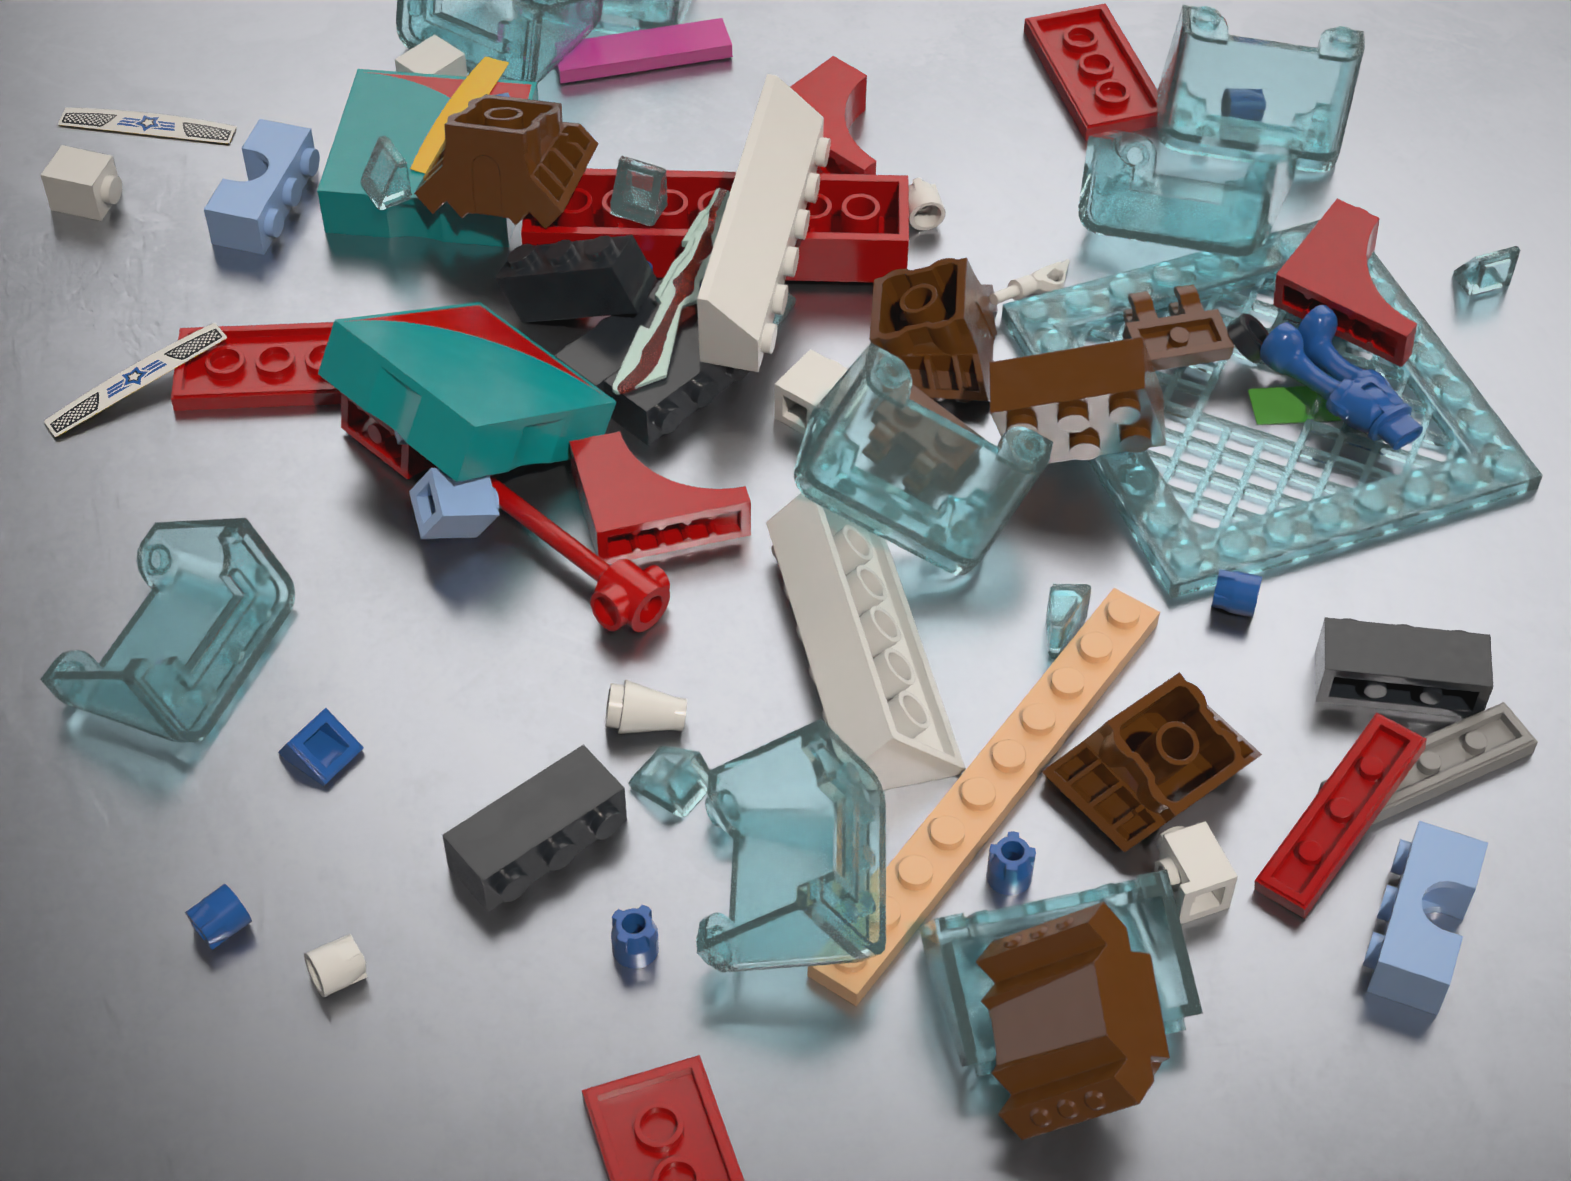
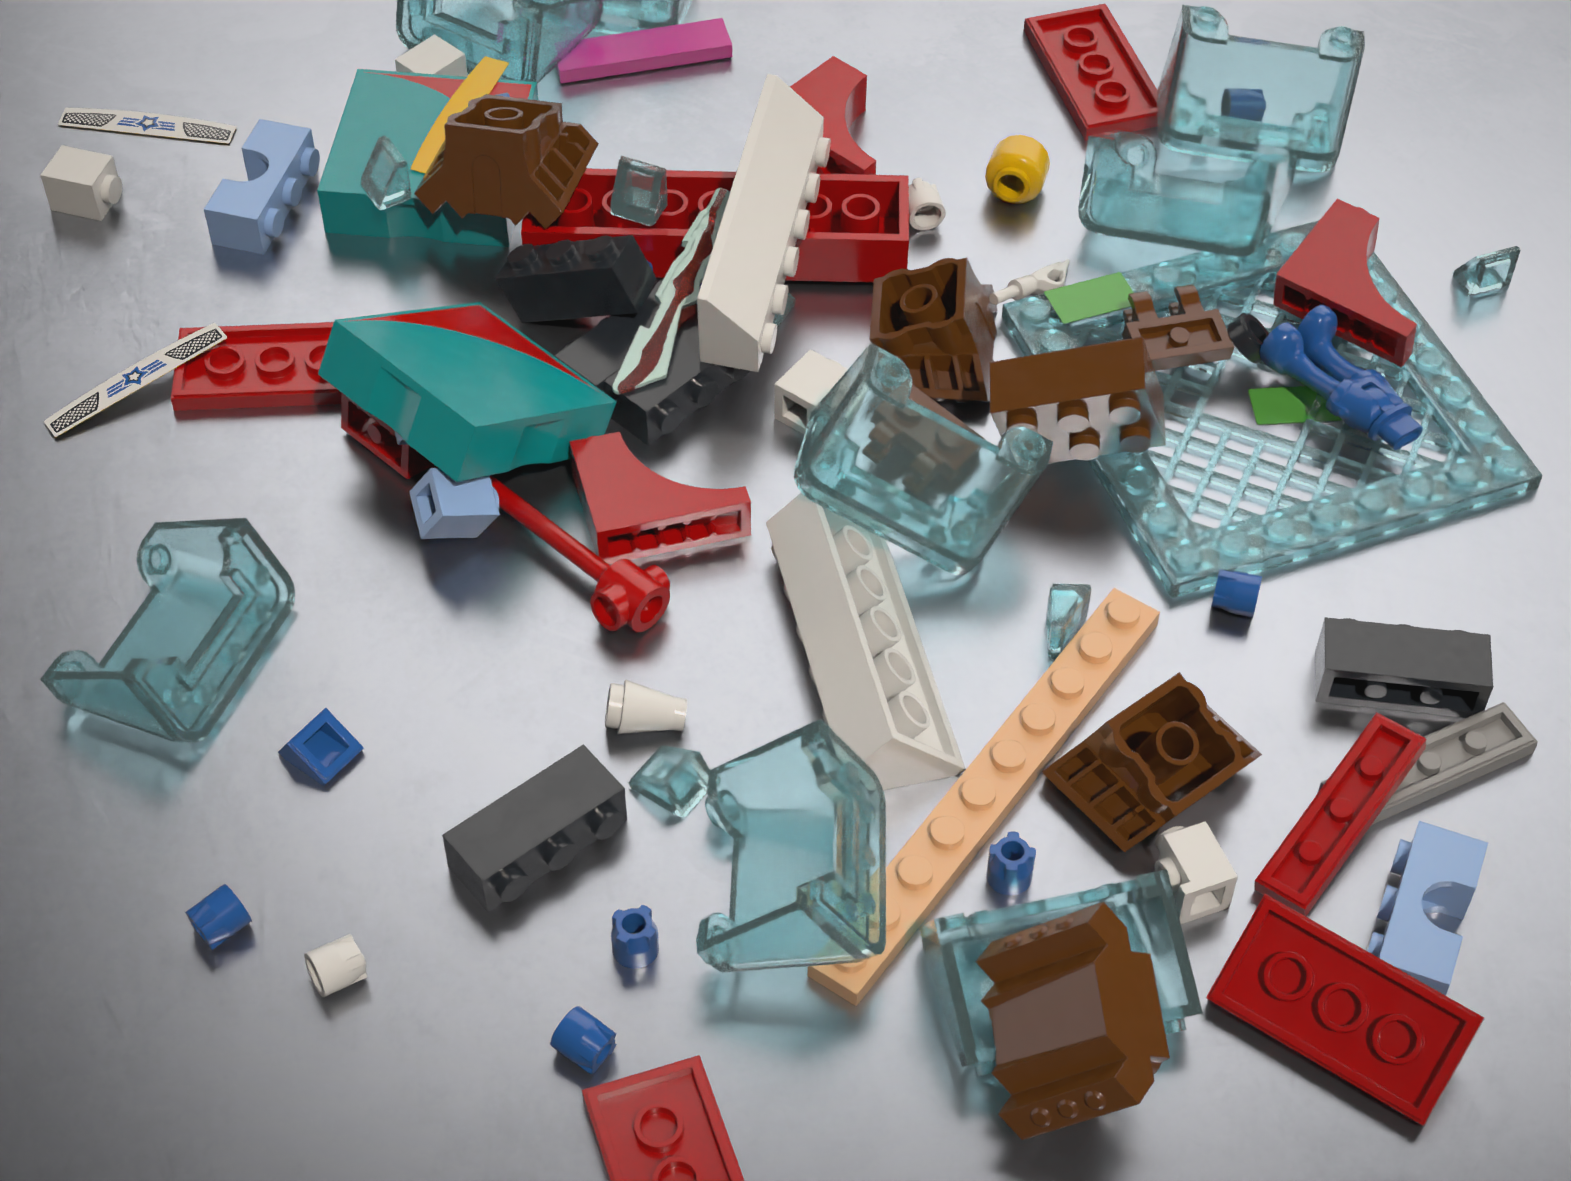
(583, 1039): none -> blue hose
(1017, 169): none -> yellow head
(1090, 297): none -> bright green sticker
(1345, 1009): none -> red tile

